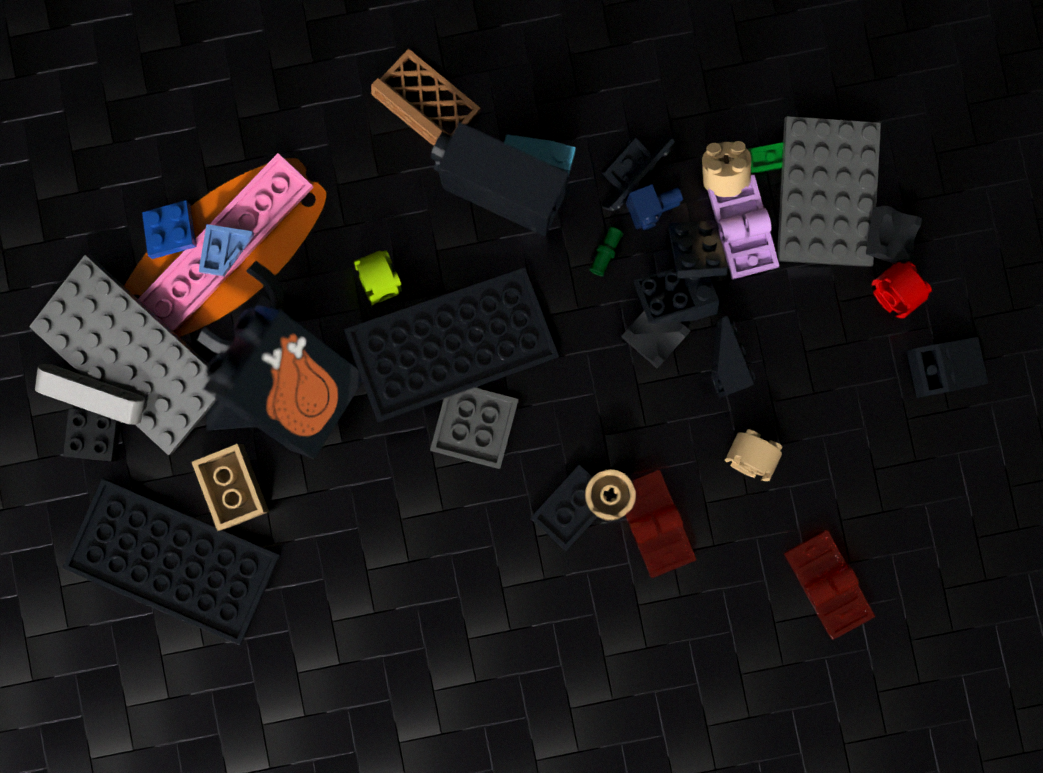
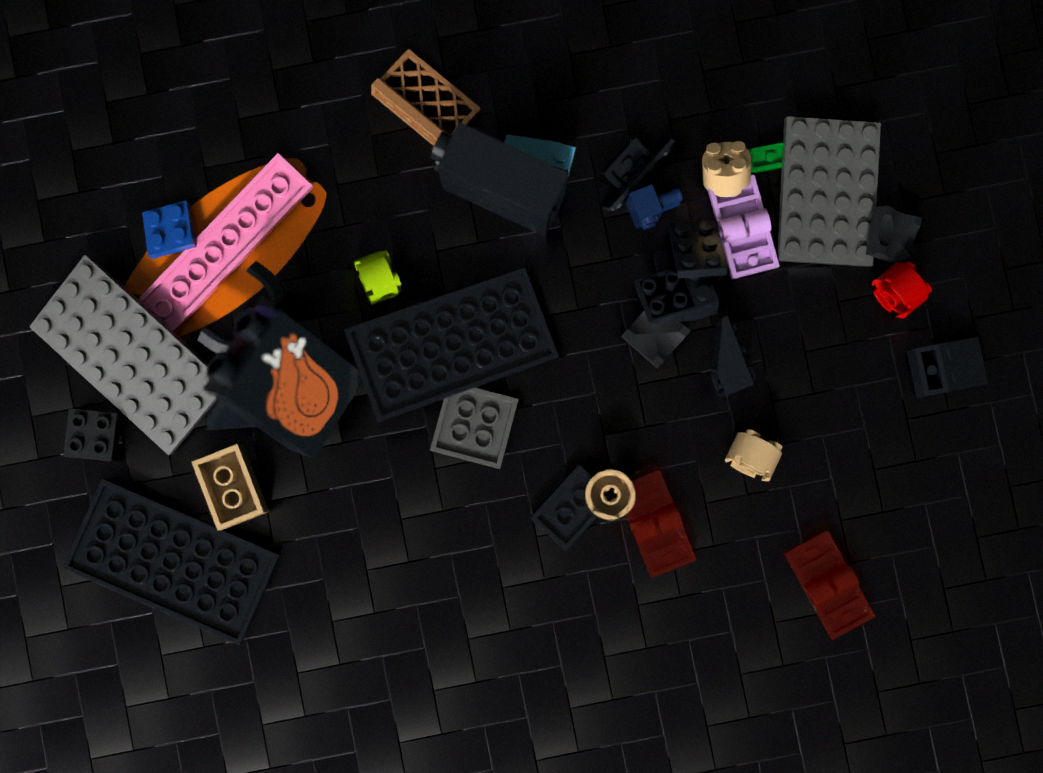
(89, 394): beam -> none
(222, 248): medium blue wing -> none
(606, 251): dark green pin -> none

